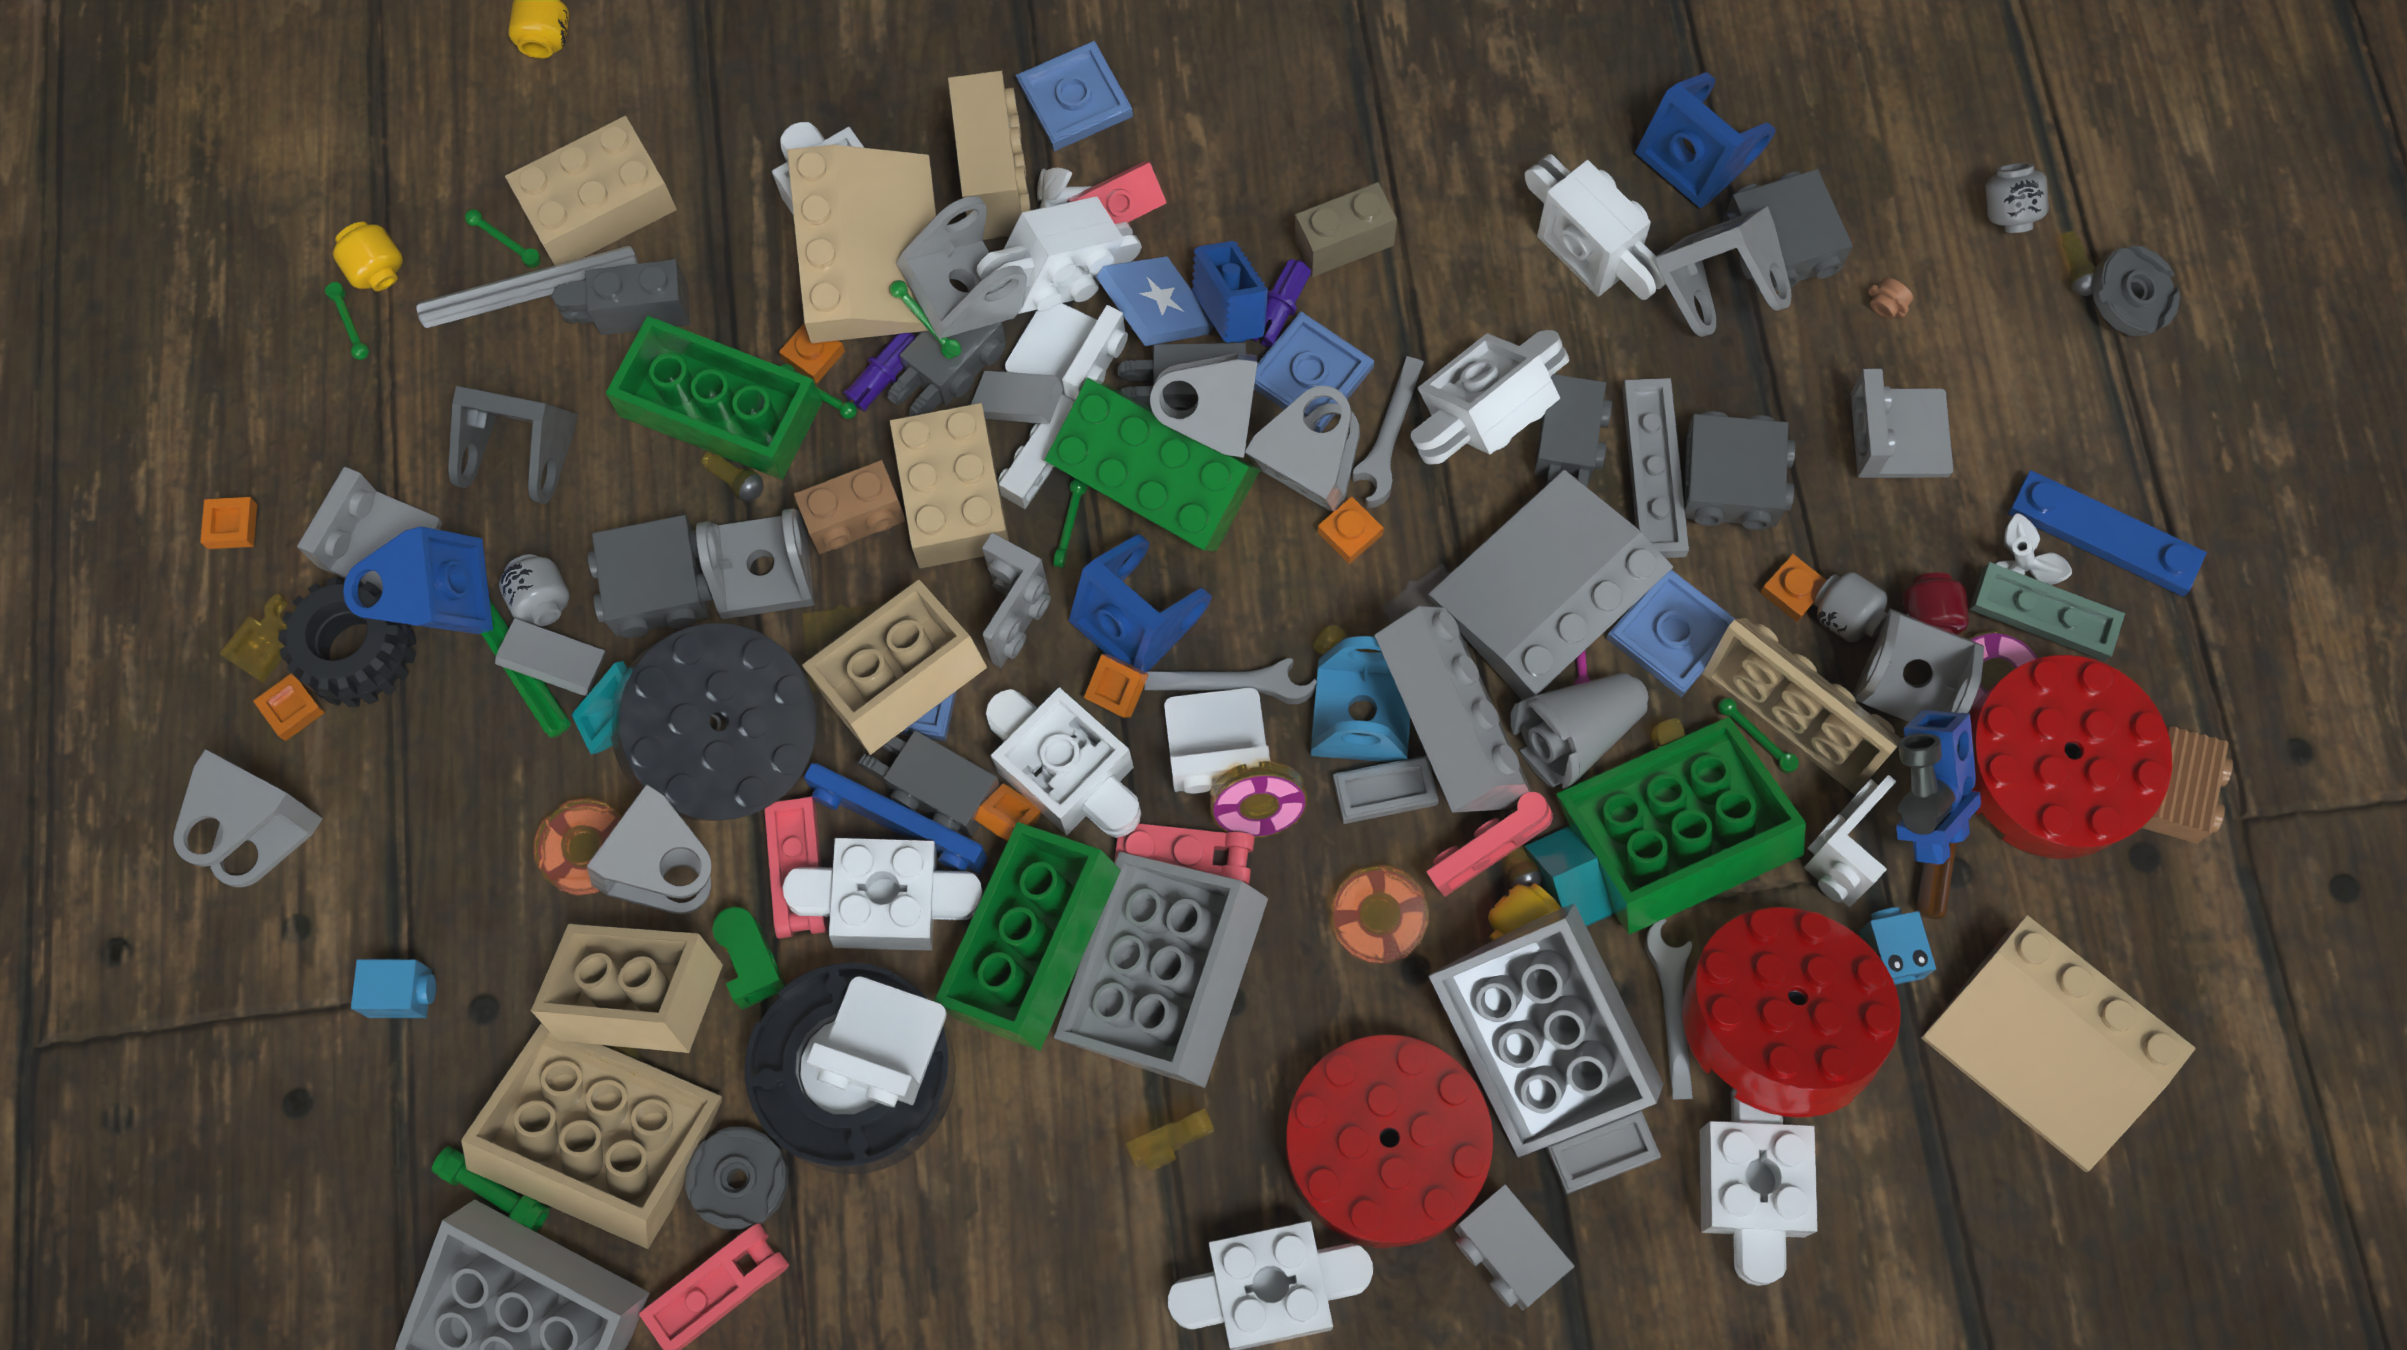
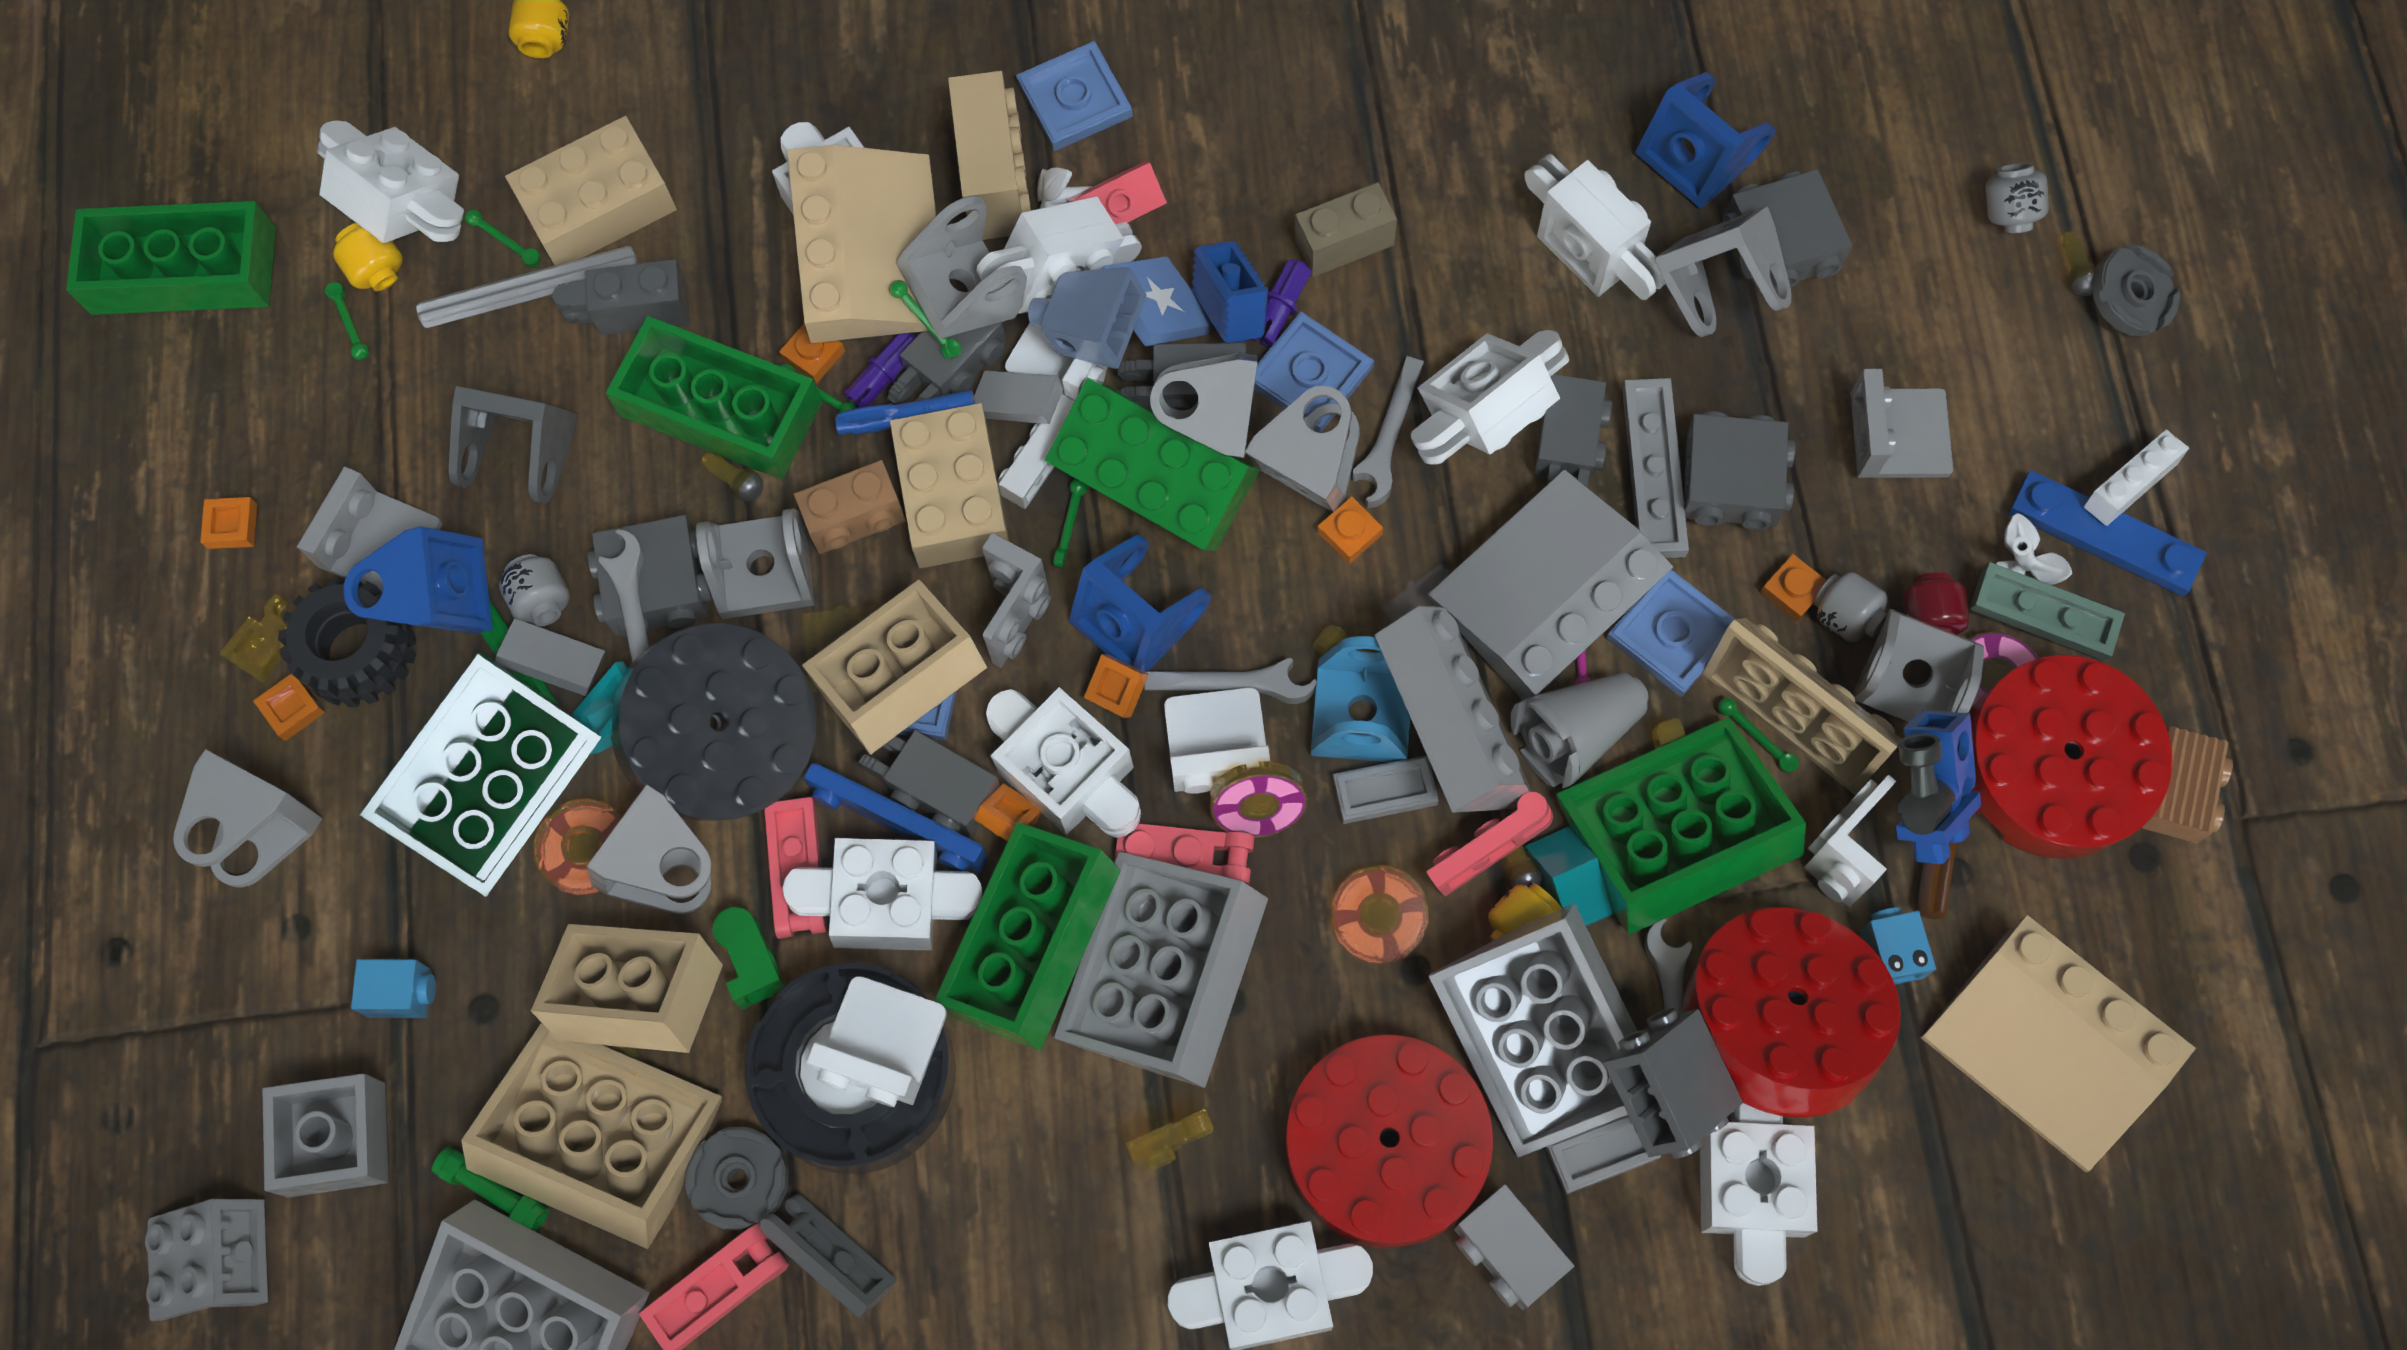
(171, 258): none -> green brick
(206, 1257): none -> light grey bracket
(325, 1135): none -> light grey brick
(388, 183): none -> white brick
(481, 774): none -> slope
(625, 575): none -> light grey piece
(829, 1256): none -> dark grey hinge
(878, 417): none -> blue piece
(1091, 314): none -> sand blue torso
(1673, 1083): none -> dark grey brick
(1890, 298): nougat plate -> none
(2136, 477): none -> white piece

